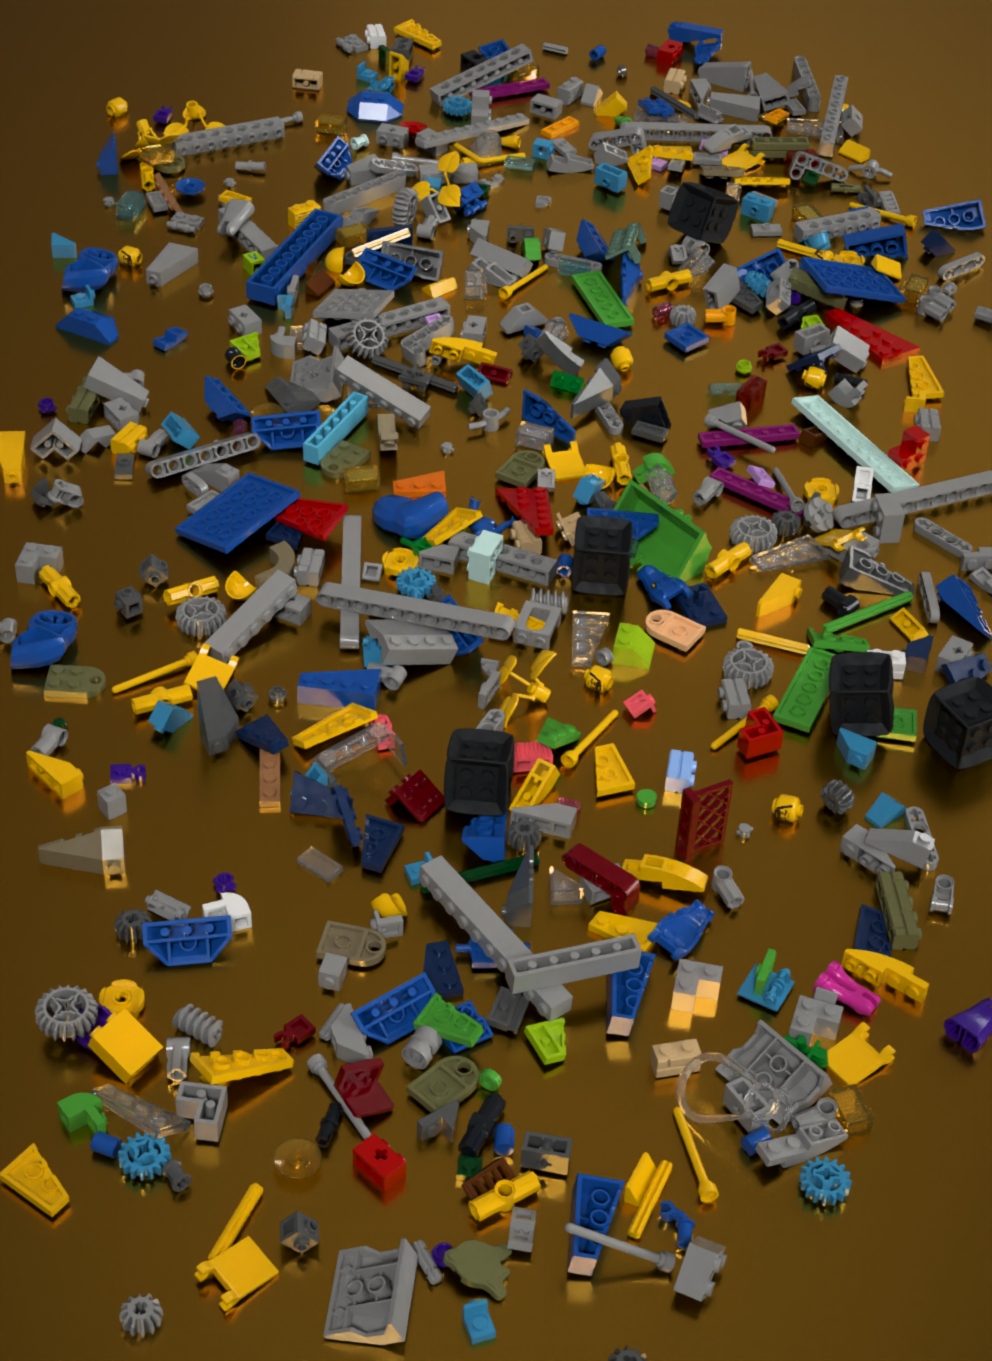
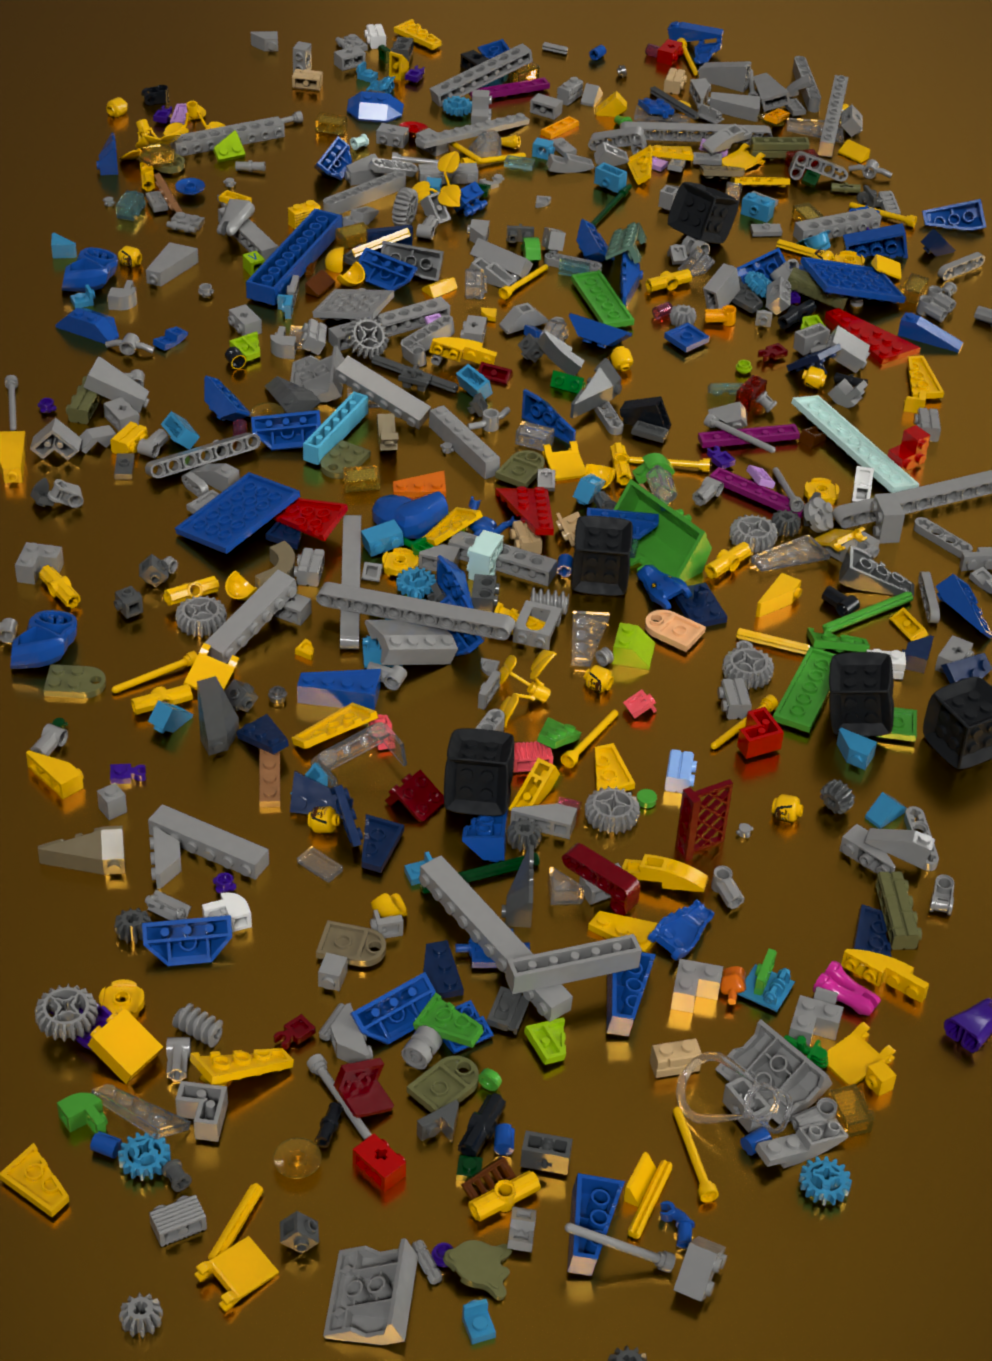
(11, 384): none -> light grey piece
(122, 298): none -> light grey brick
(129, 344): none -> light grey piece
(157, 95): none -> black piece
(165, 857): none -> light grey slope
(172, 564): none -> light grey plate
(178, 1220): none -> light grey brick
(179, 114): none -> lavender plate
(211, 842): none -> light grey brick
(229, 148): none -> lime wing
(265, 40): none -> light grey slope
(302, 56): none -> light grey brick
(305, 649): none -> yellow tile
(323, 819): none -> yellow head
(349, 58): none -> light grey brick
(382, 538): none -> dark azure brick
(453, 582): none -> blue wedge
(464, 441): none -> light grey brick
(484, 592): none -> dark grey brick
(490, 313): none -> yellow tile
(600, 806): none -> light grey gear
(623, 192): none -> dark green bar
(692, 66): none -> yellow piece
(702, 464): none -> yellow piece
(733, 983): none -> orange piece
(763, 318): none -> light grey bracket
(766, 401): none -> light grey bush
(880, 1077): none -> yellow plate
(921, 330): none -> blue wedge

